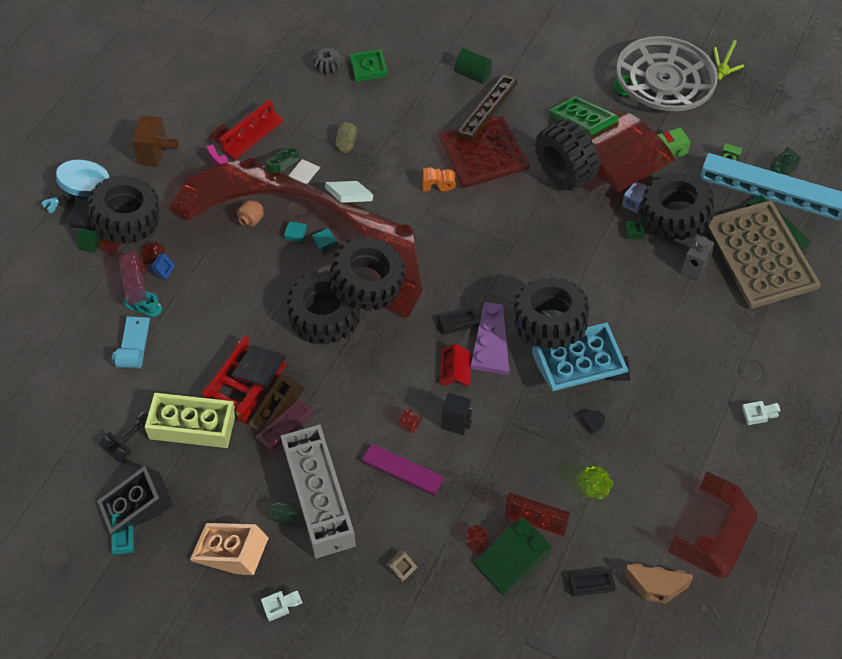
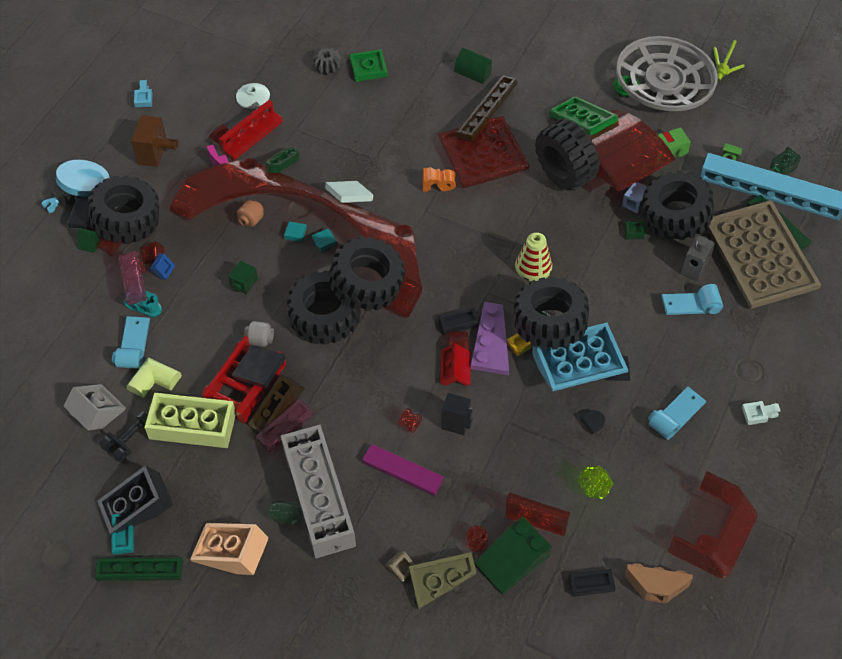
(93, 406): none -> light grey slope
(139, 569): none -> dark green tile
(144, 96): none -> medium azure plate
(151, 373): none -> yellowish green brick
(243, 277): none -> dark green brick
(252, 95): none -> light aqua dish
(259, 333): none -> light grey head
(277, 604): light aqua plate -> none
(304, 171): white sticker -> none
(346, 137): olive rock -> none
(440, 576): none -> olive wing
(459, 338): none -> clear red slope
(518, 345): none -> yellow tile
(534, 258): none -> yellowish green cone
(677, 414): none -> medium azure door
(705, 301): none -> medium azure door

